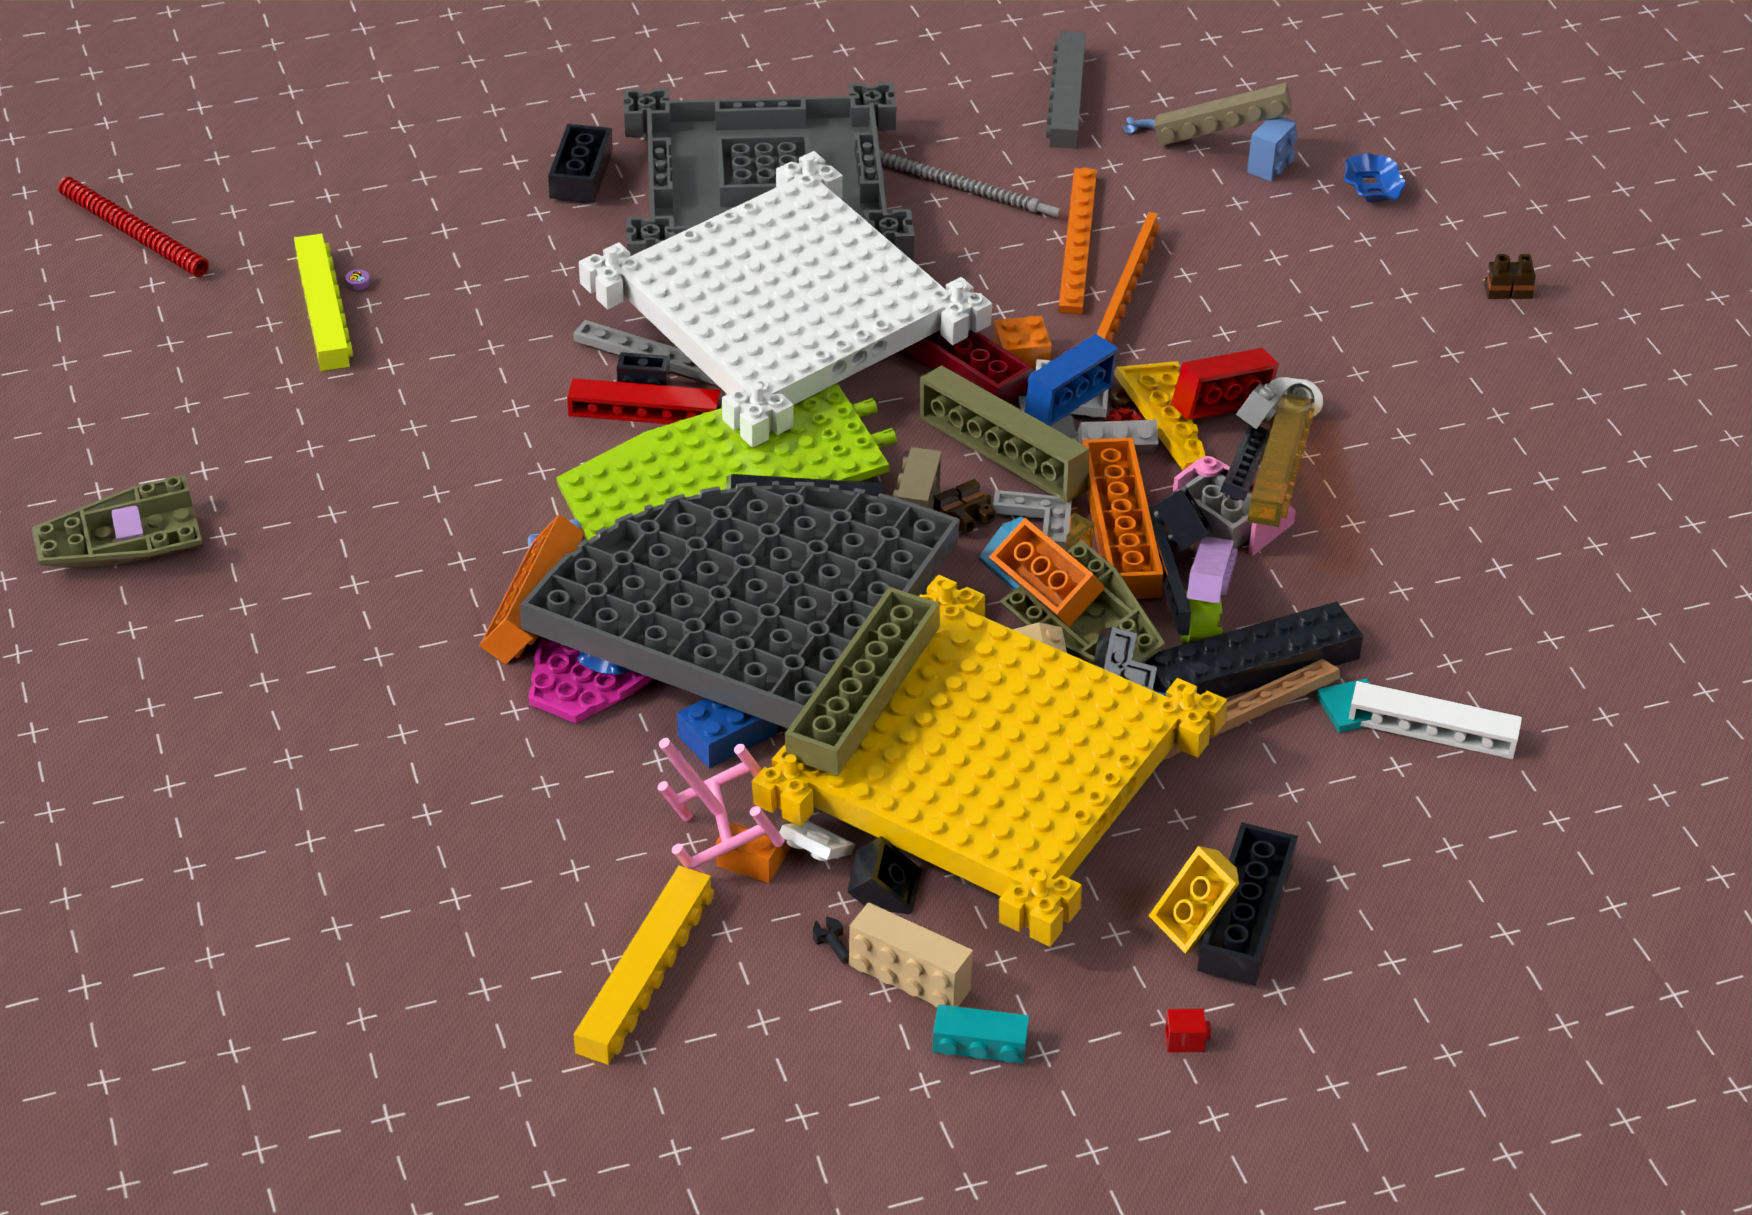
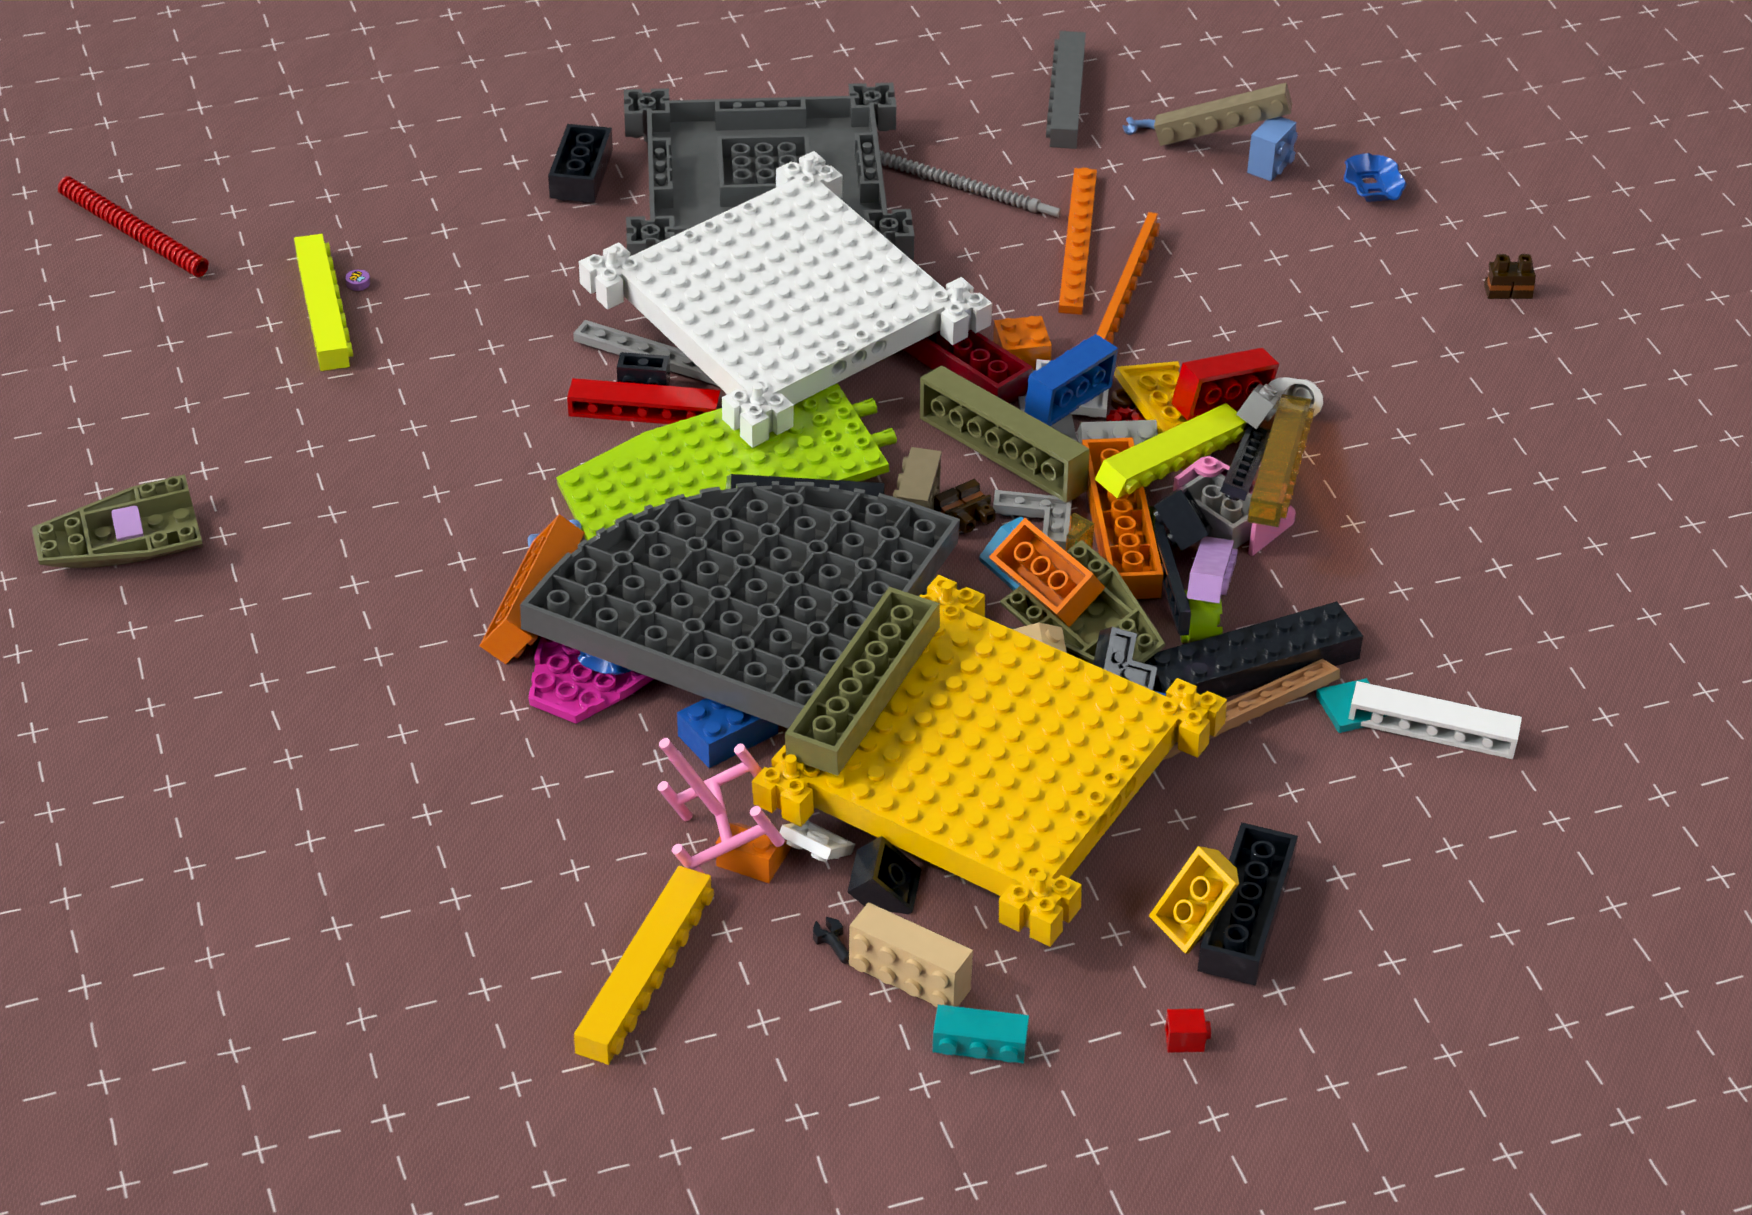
(1171, 450): none -> neon yellow brick

